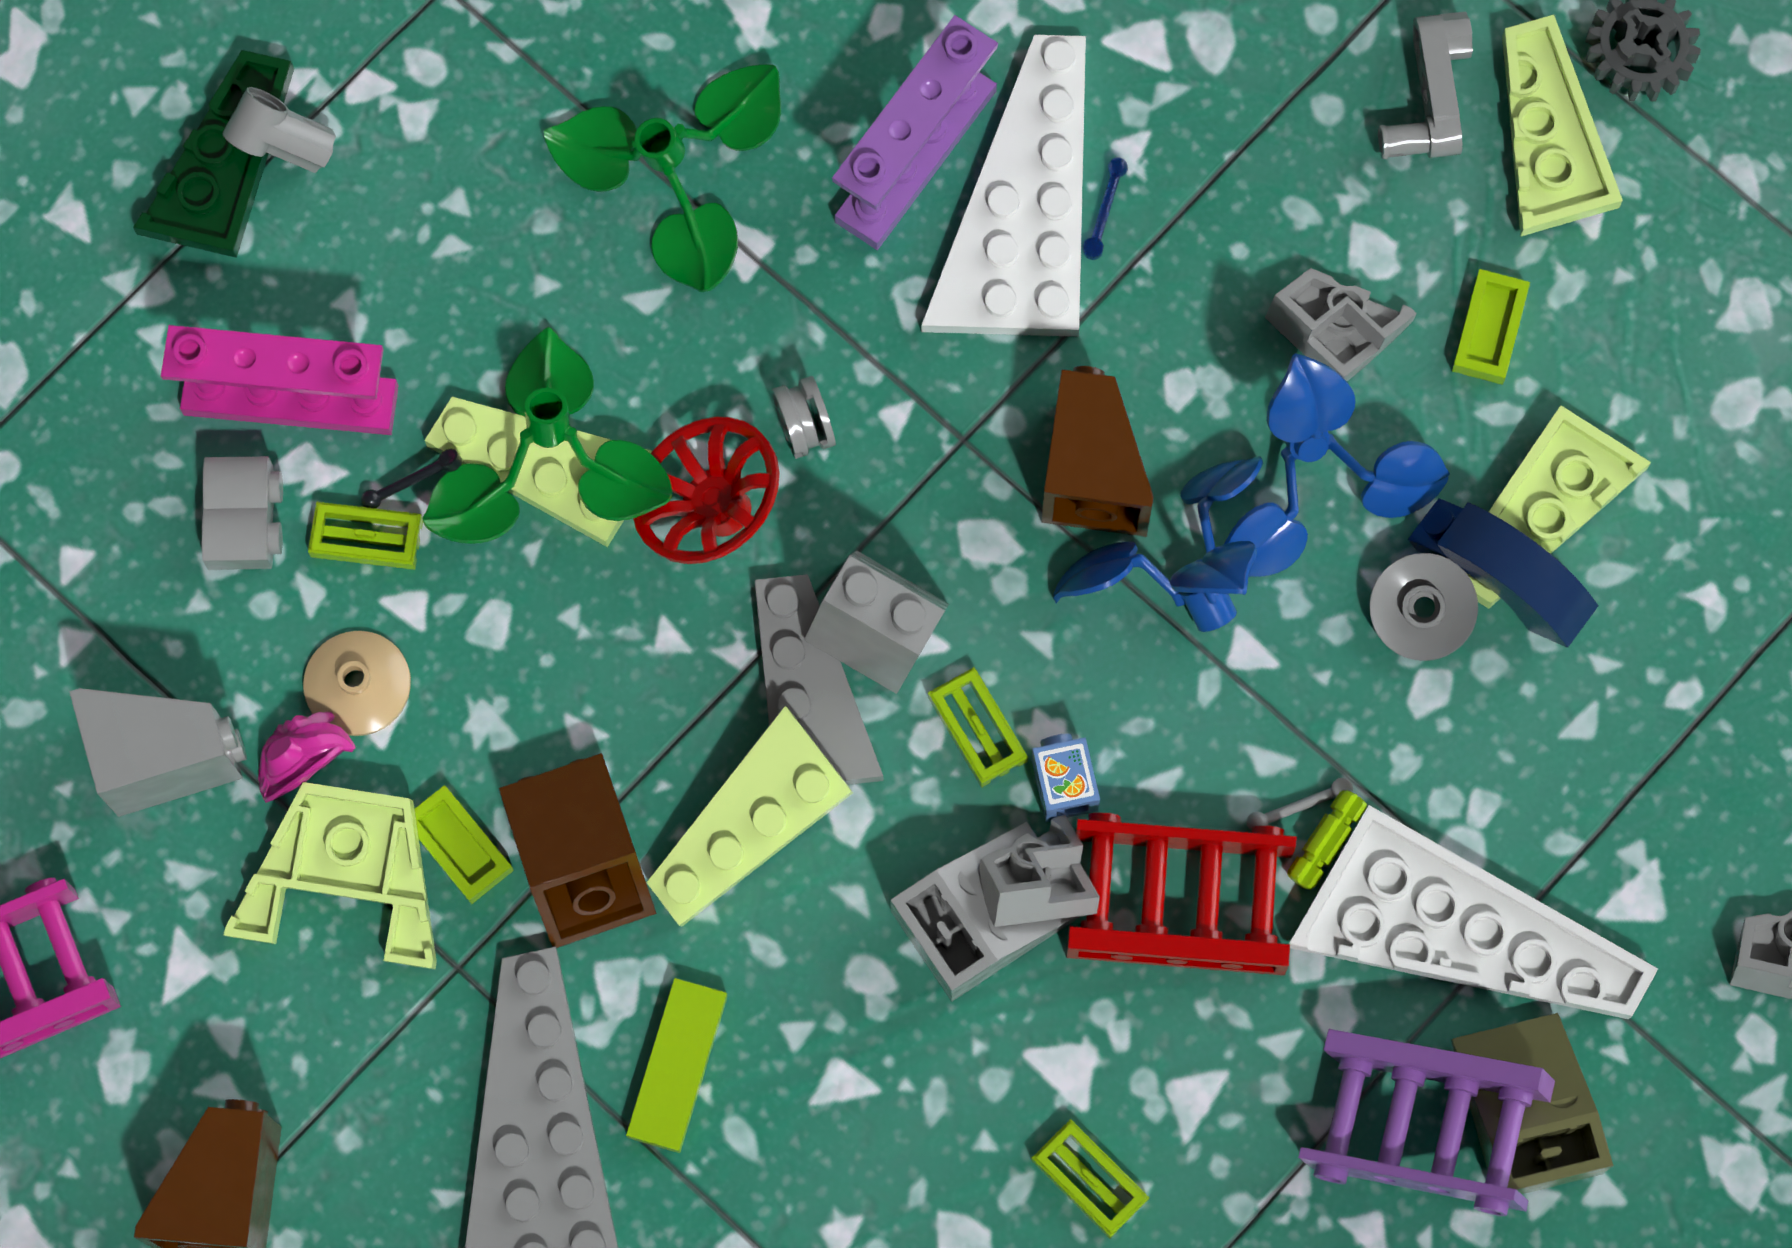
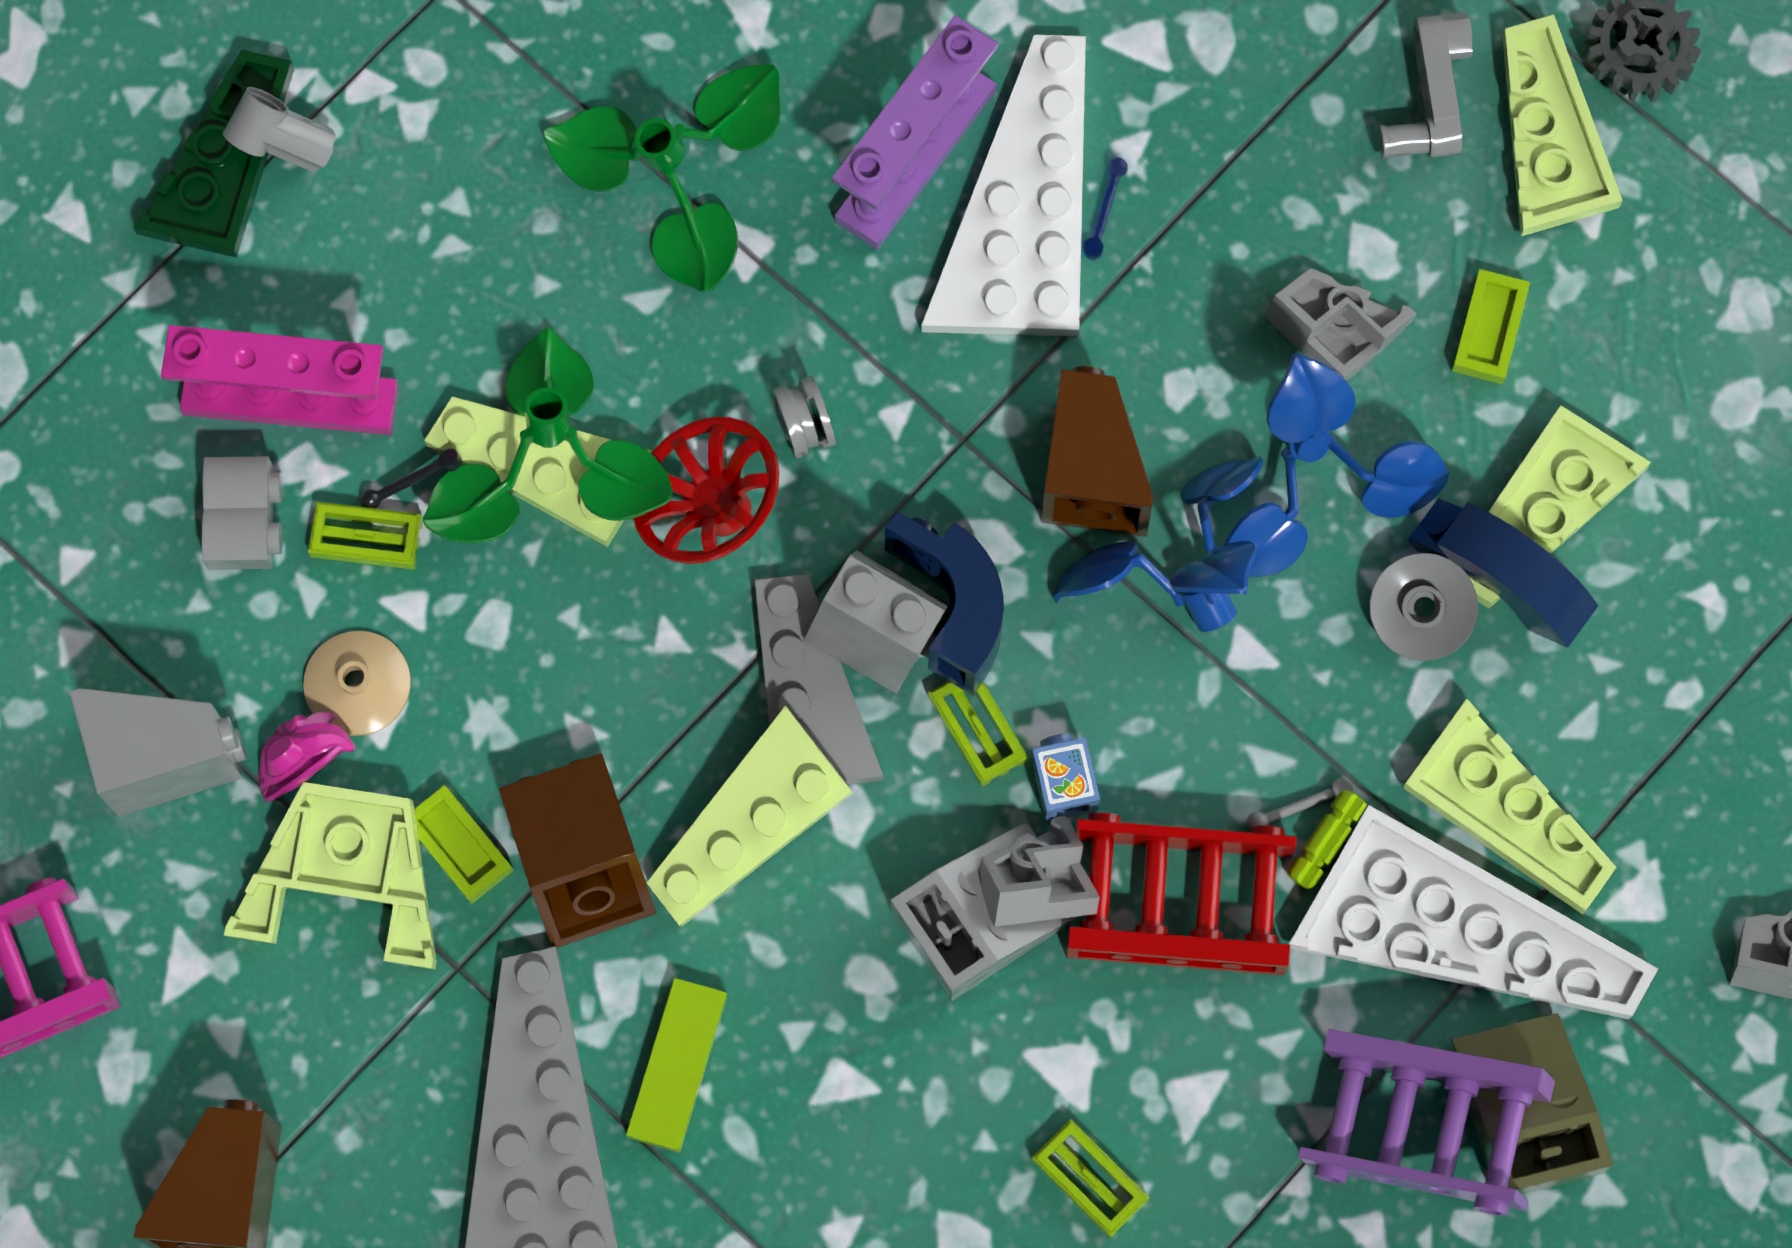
(965, 571): none -> dark blue arch
(1494, 799): none -> yellowish green wing

